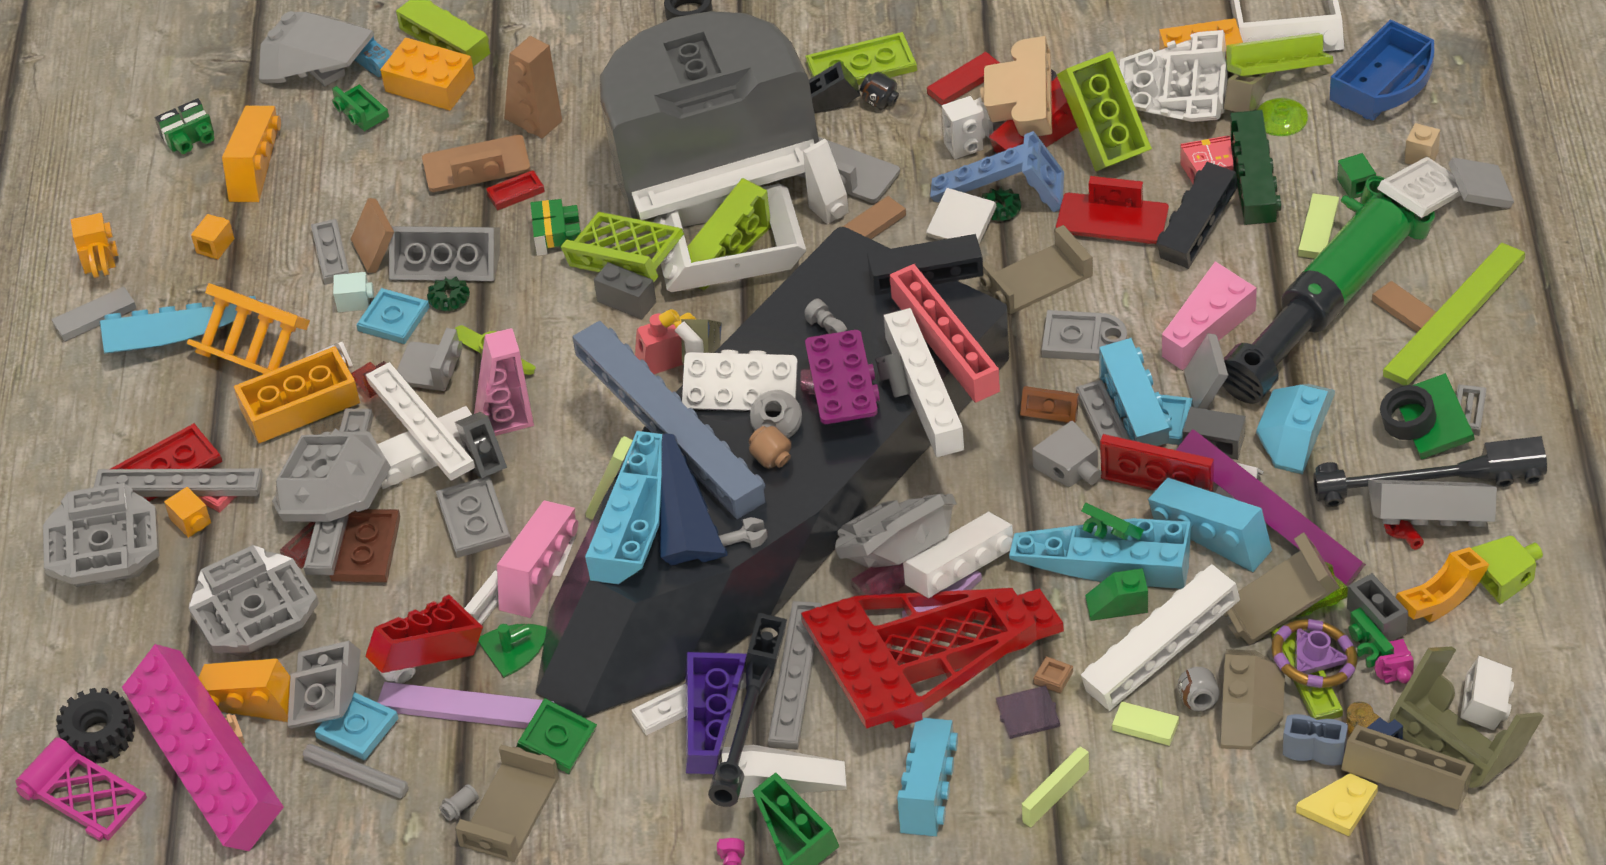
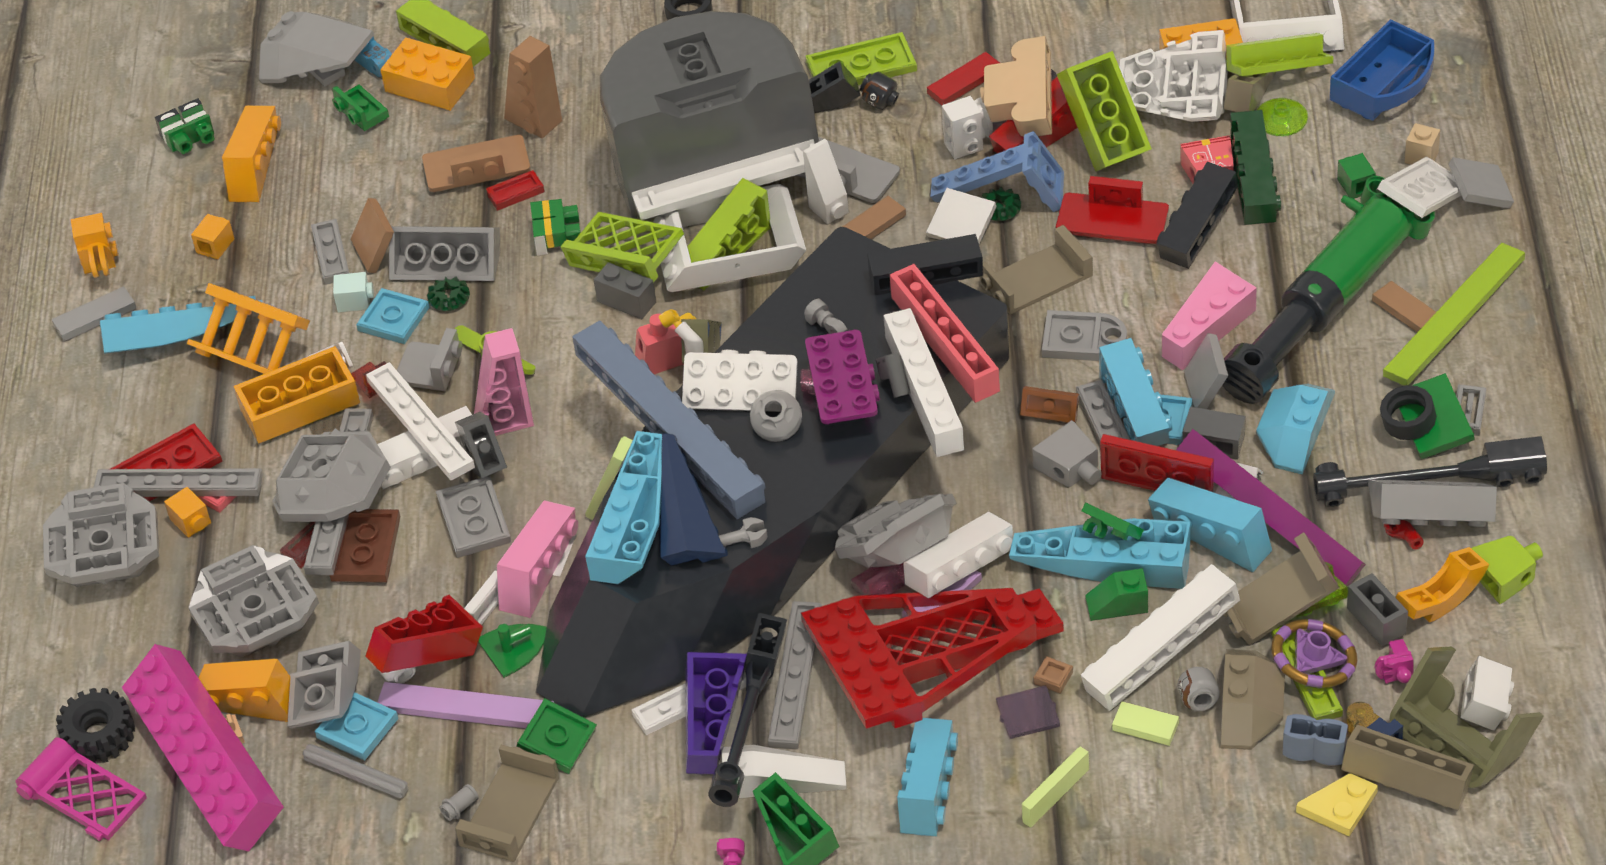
(770, 447): medium nougat head -> none
(1318, 225): yellowish green tile -> none
(1369, 637): green plate -> none

